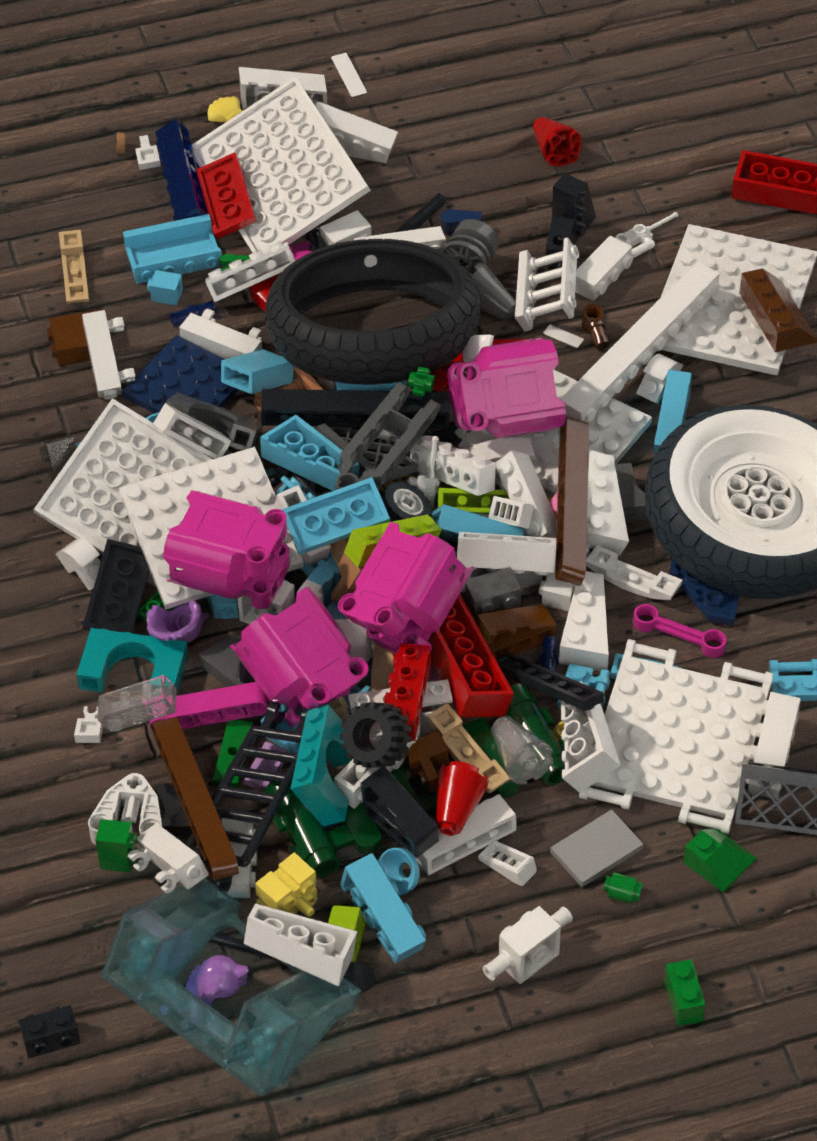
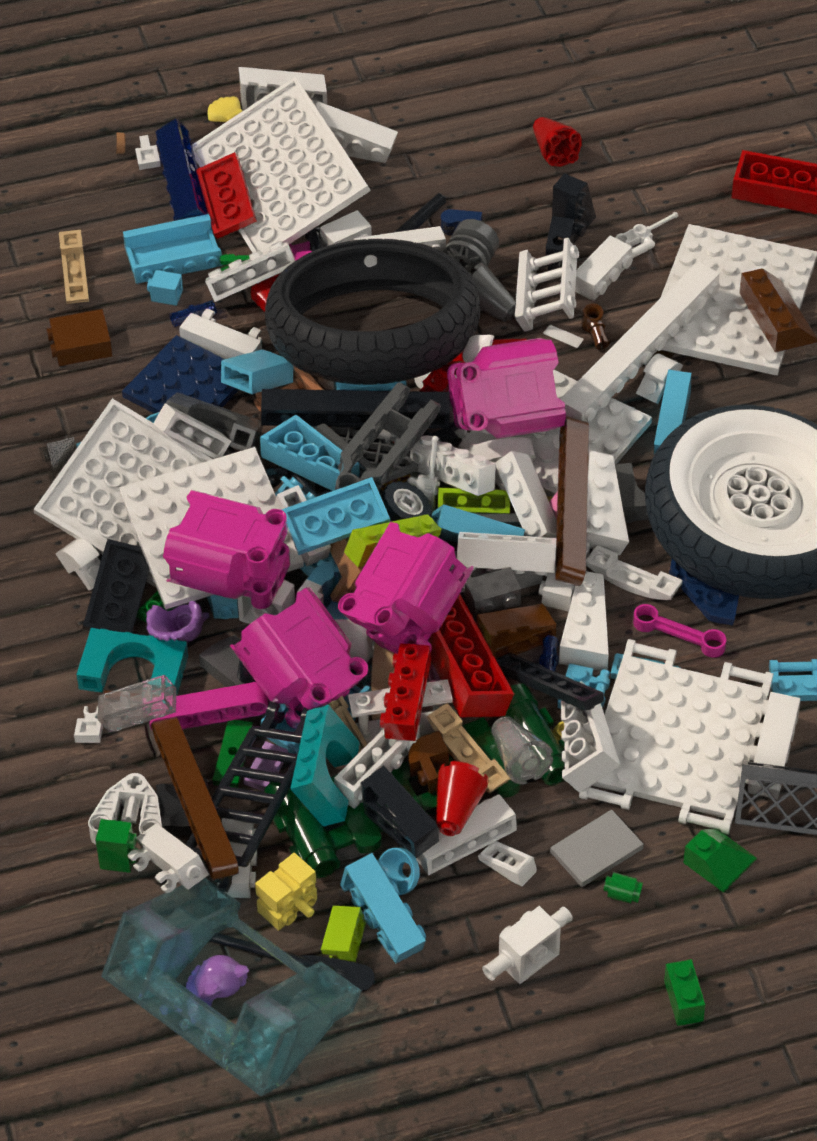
(49, 1031): black brick -> none
(102, 356): white brick -> none
(301, 942): white wedge -> none
(349, 74): white sticker -> none
(393, 735): black tyre -> none
(421, 381): green gear -> none
(524, 513): white slope -> none

